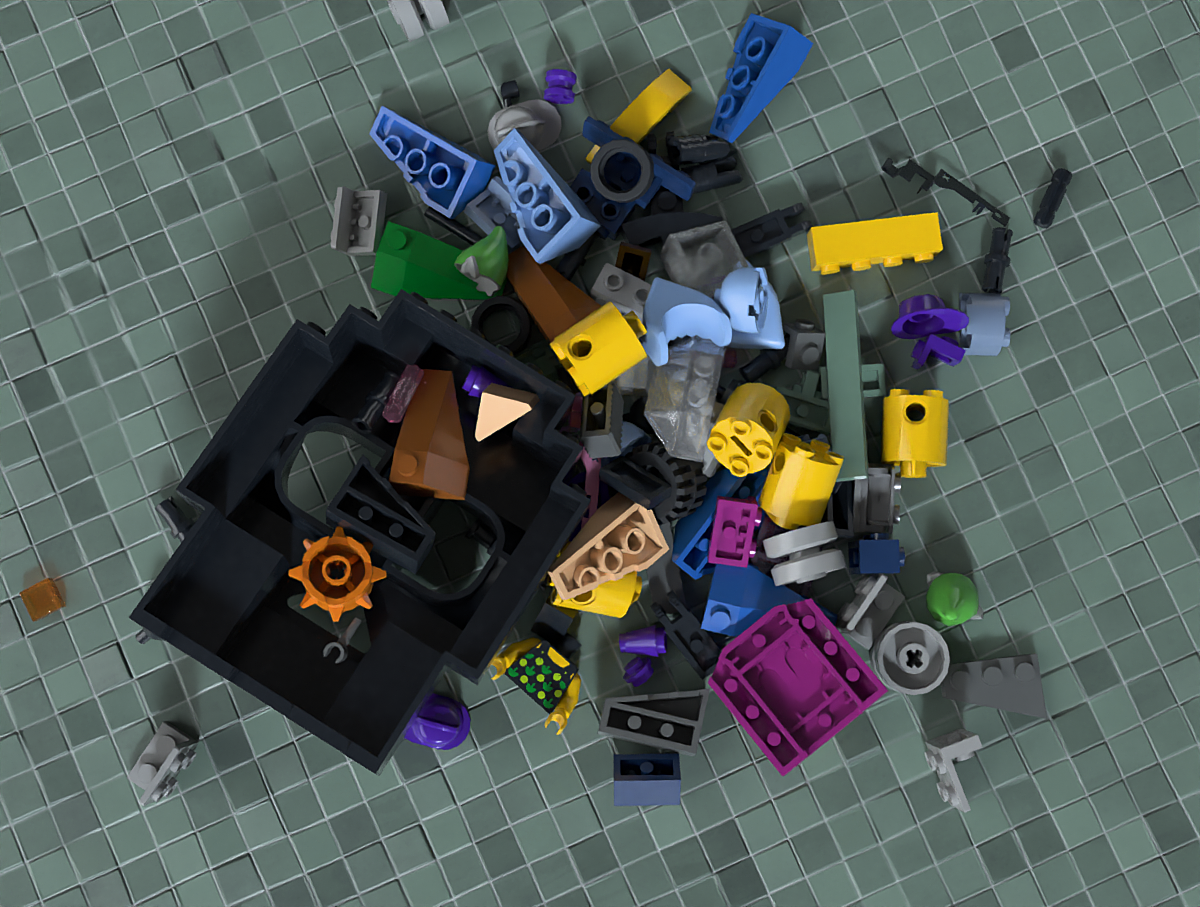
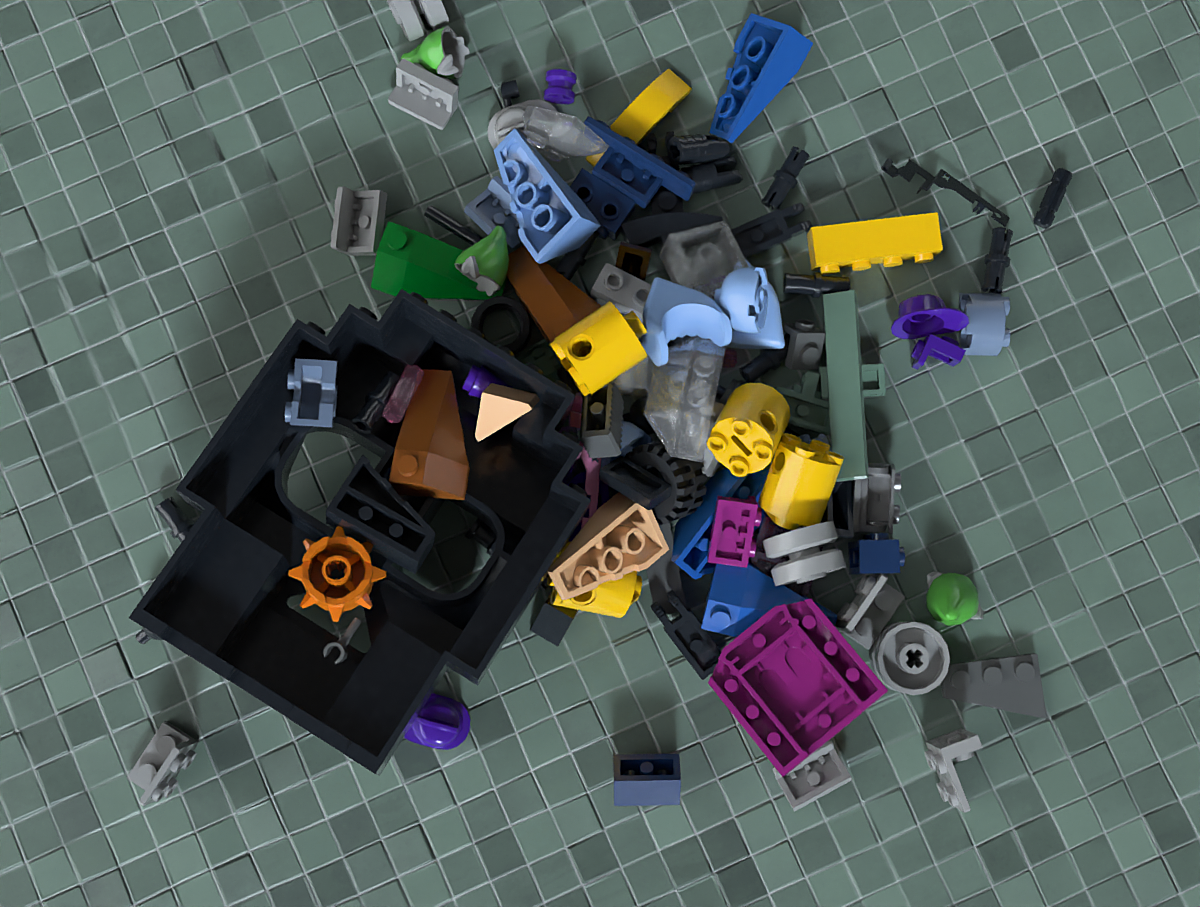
(42, 599): clear orange tile -> none
(314, 393): none -> sand blue cylinder
(424, 94): none -> light grey bracket
(437, 167): blue wedge -> none
(441, 53): none -> hat
(544, 674): torso -> none
(560, 134): none -> clear slope
(598, 164): black tyre -> none
(638, 671): dark purple plate -> none
(644, 641): dark purple cone -> none
(657, 720): dark grey wedge -> none
(785, 178): none -> black pin
(813, 777): none -> light grey bracket
(814, 284): none -> black pin
(914, 443): yellow cylinder -> none

